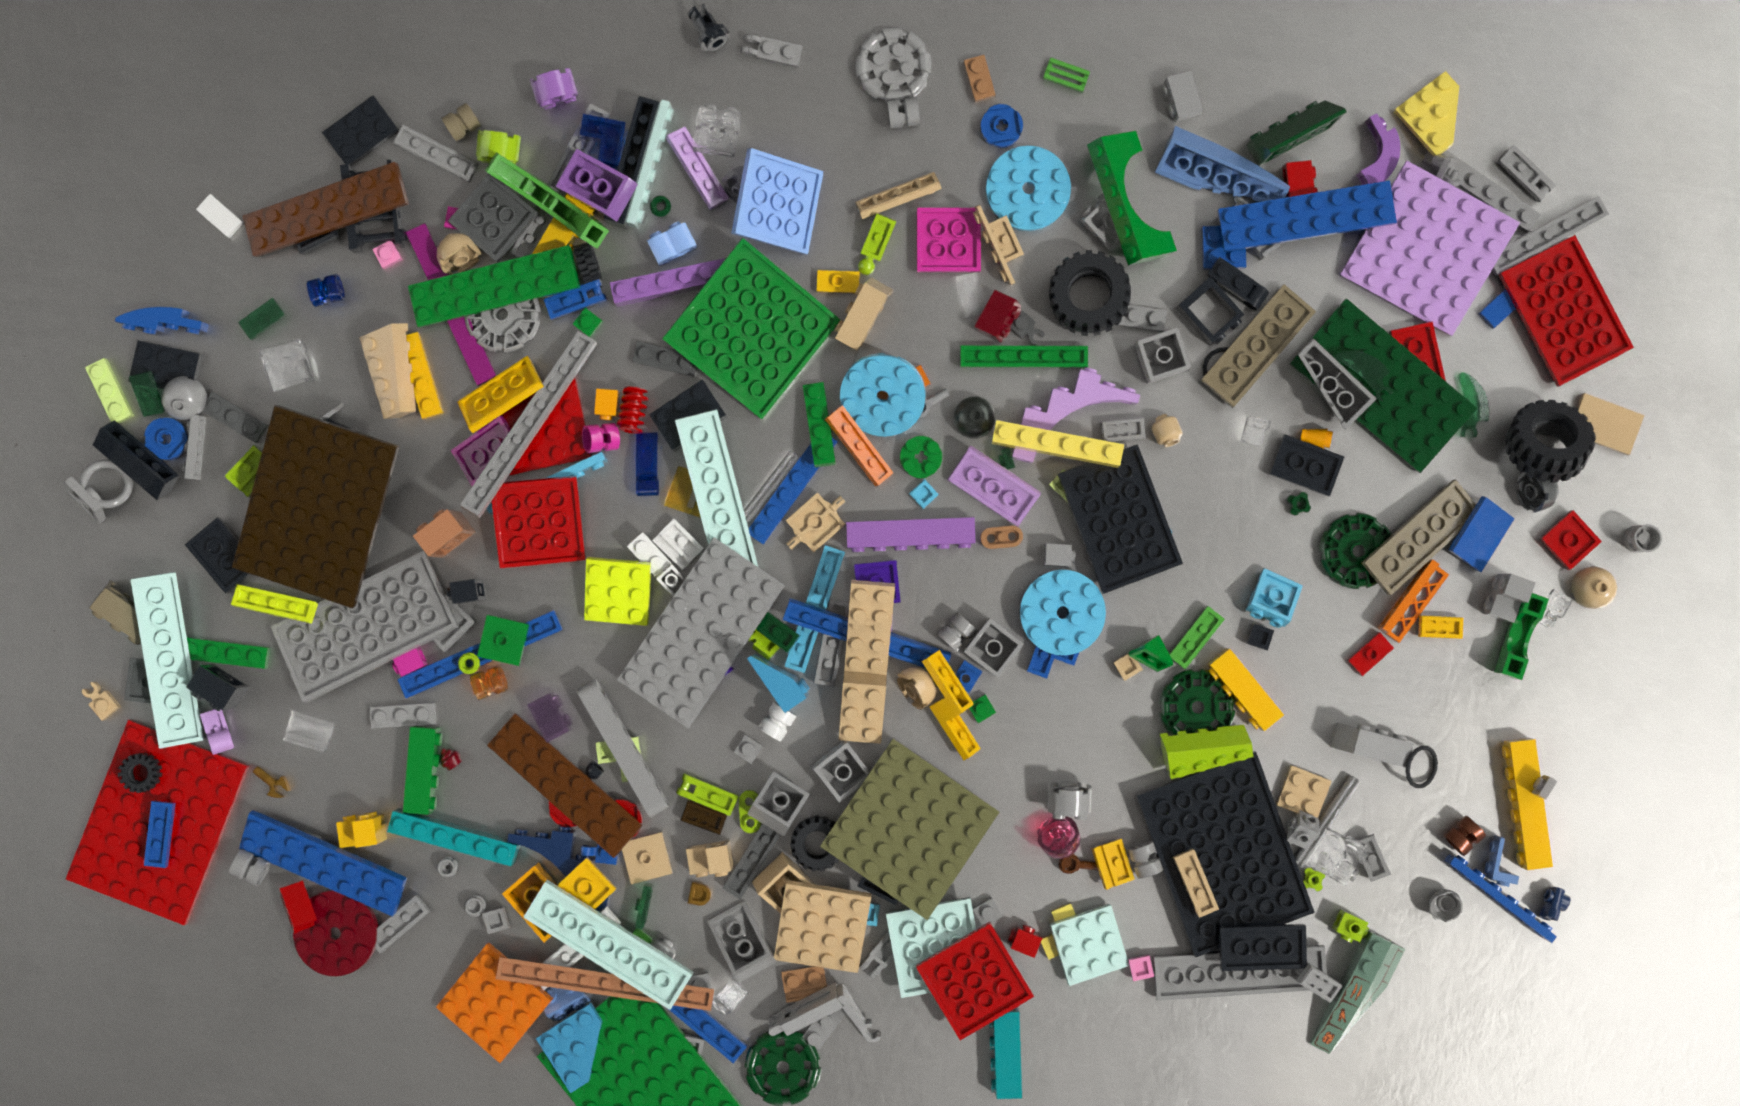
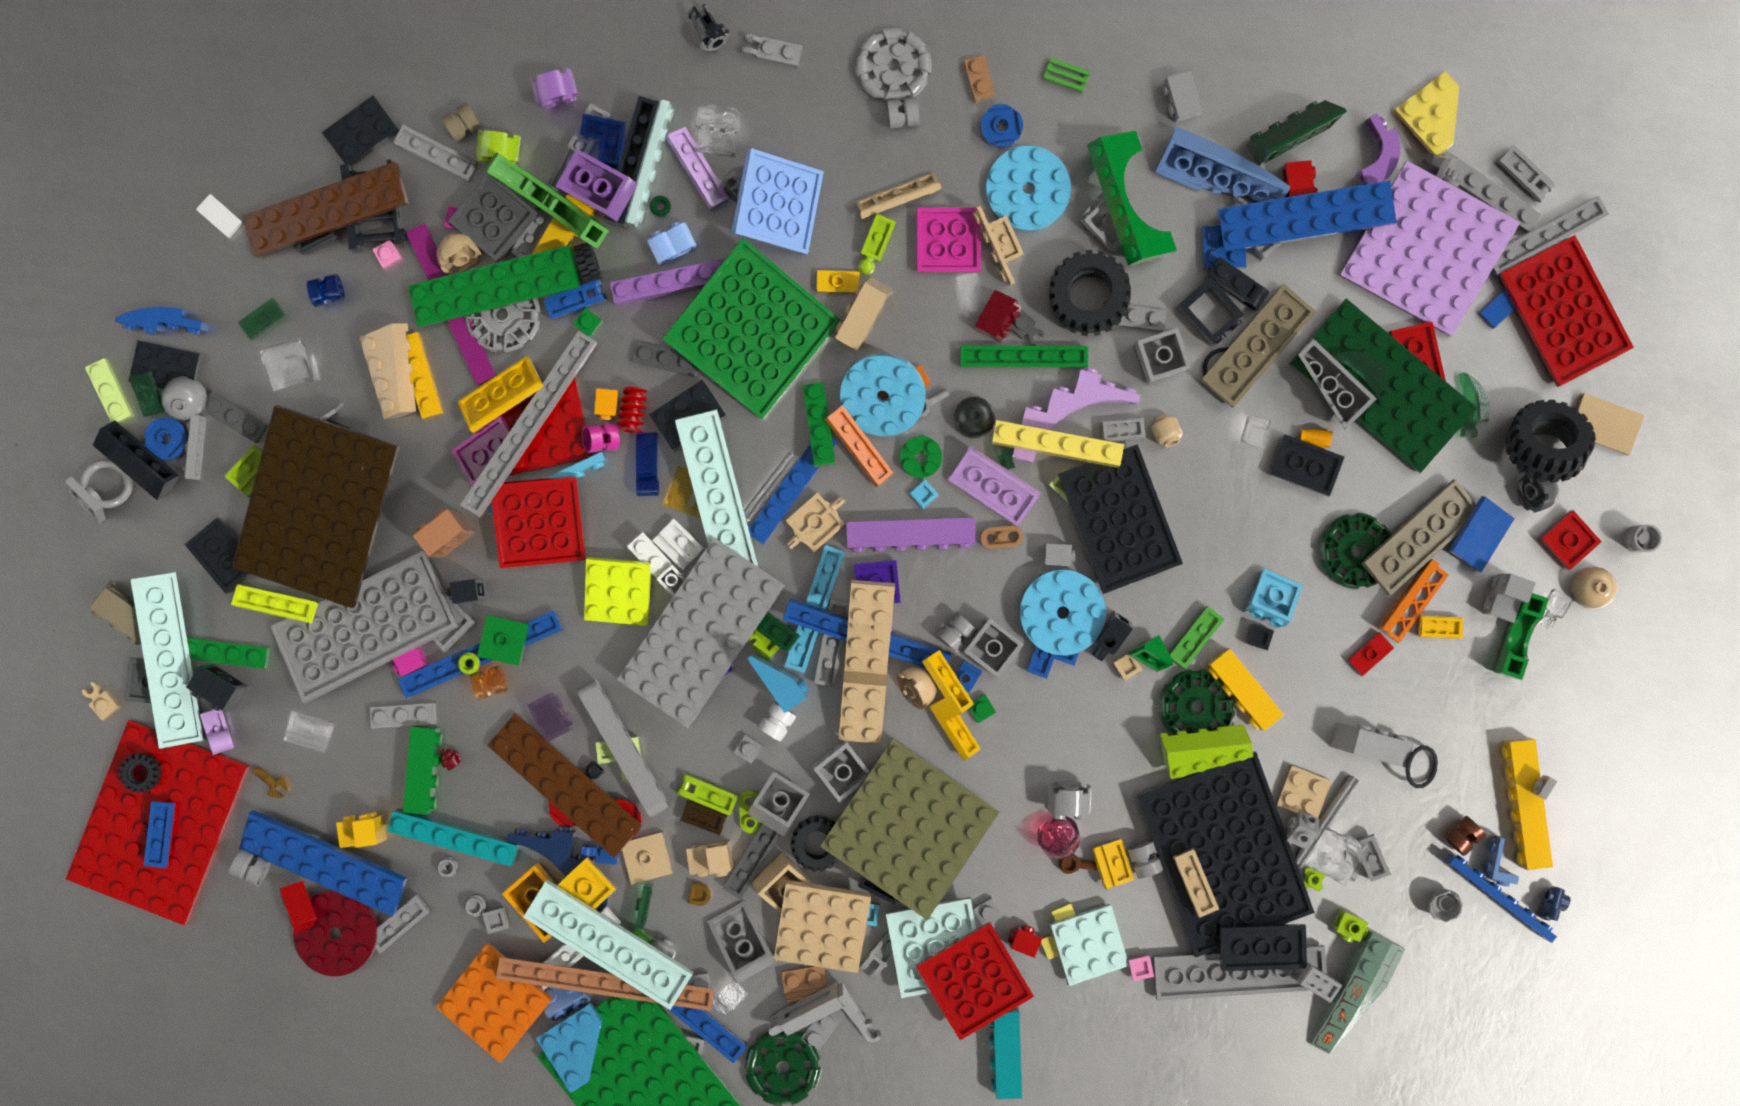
(1117, 628): none -> black torso
(1303, 499): dark green plate -> none

